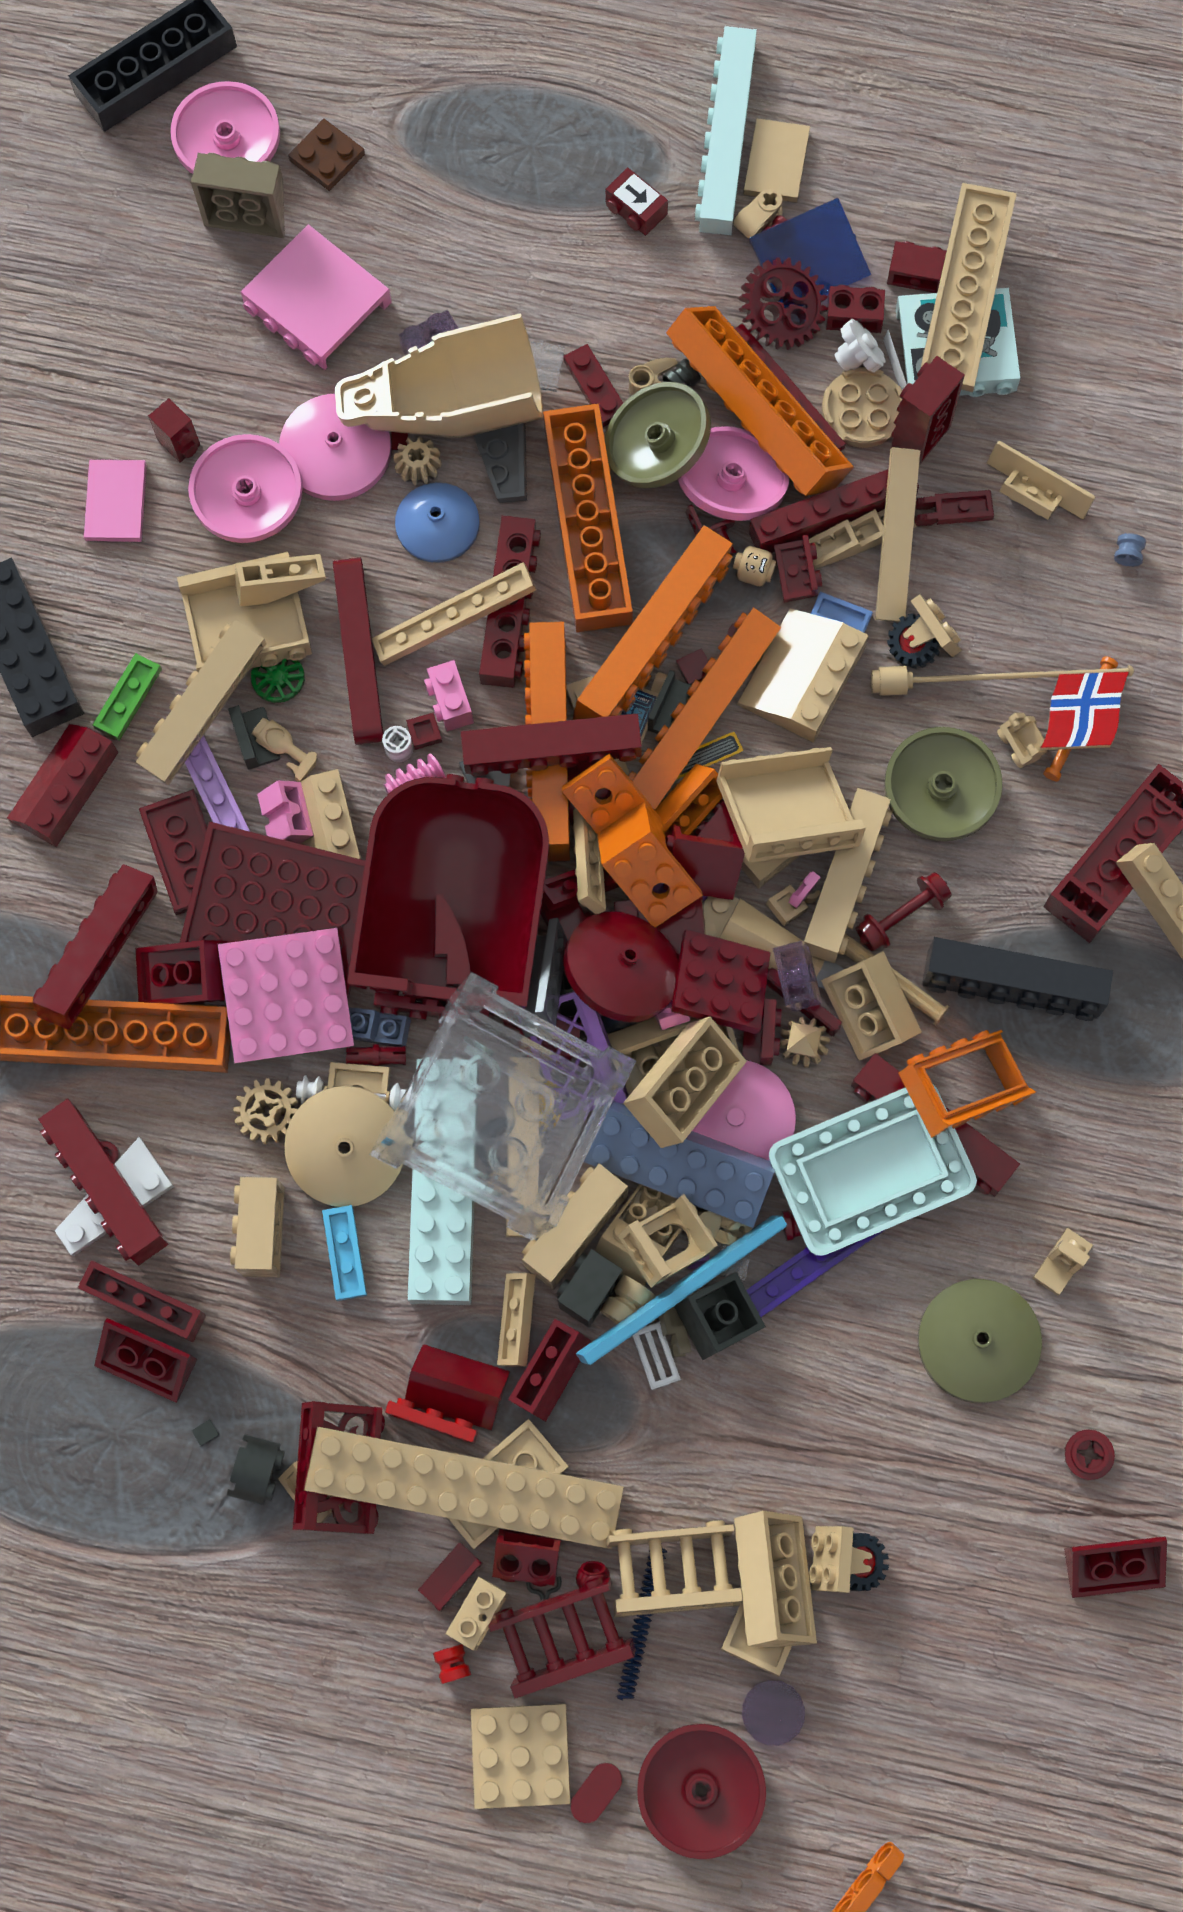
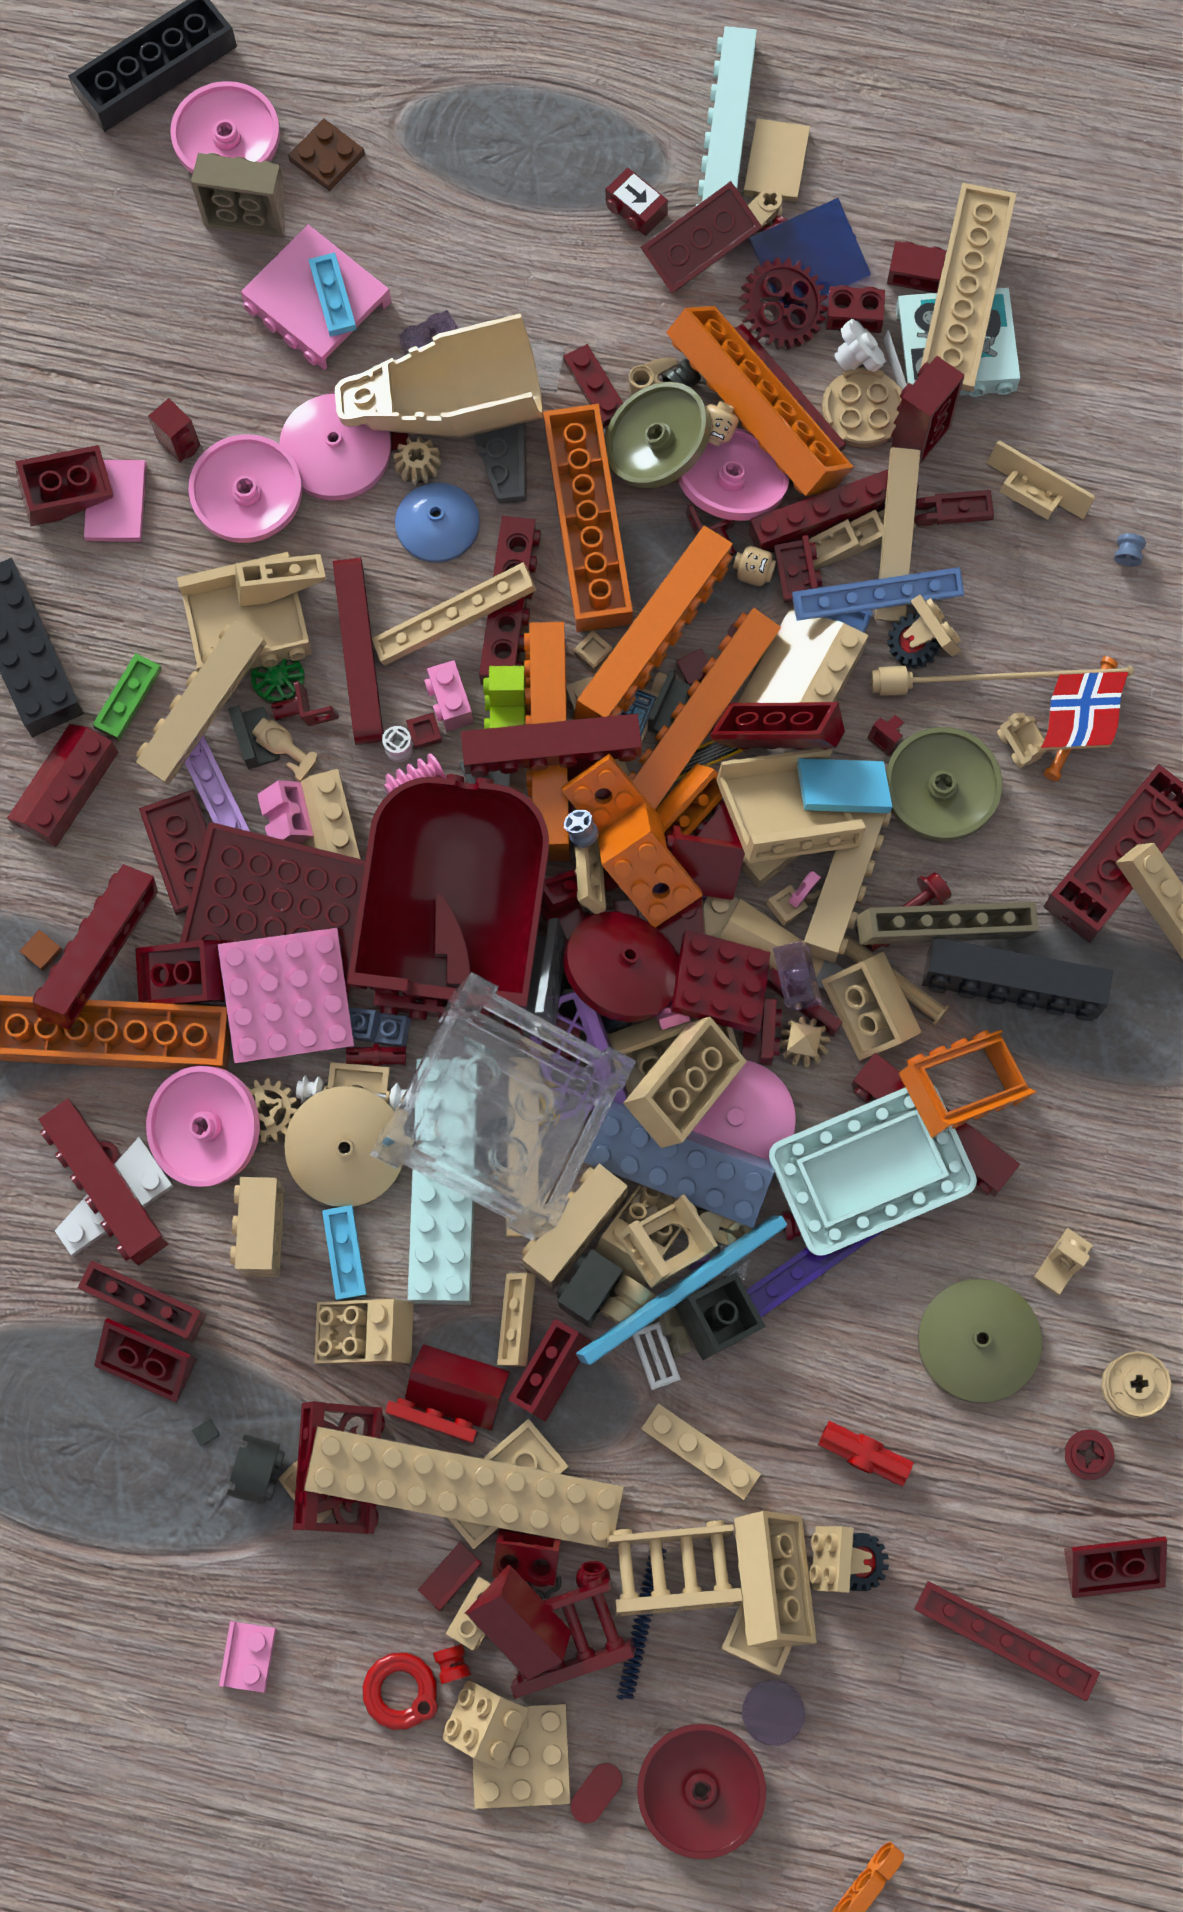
(41, 950): none -> dark orange tile
(62, 484): none -> dark red slope
(202, 1126): none -> bright pink dish
(247, 1656): none -> bright pink plate
(301, 706): none -> dark red bracket
(332, 294): none -> medium azure plate
(364, 1332): none -> tan slope
(426, 1684): none -> red piece
(484, 1724): none -> tan bracket
(505, 696): none -> lime brick
(520, 1624): none -> dark red slope
(581, 828): none -> sand blue wheel
(593, 650): none -> tan tile
(700, 1451): none -> tan plate
(701, 237): none -> dark red plate
(722, 423): none -> tan head
(780, 725): none -> dark red slope
(844, 785): none -> medium azure tile
(865, 1453): none -> red piece
(877, 593): none -> medium blue tile
(886, 734): none -> dark red tile
(949, 922): none -> dark tan brick
(1007, 1641): none -> dark red plate
(1126, 1400): none -> tan wheel

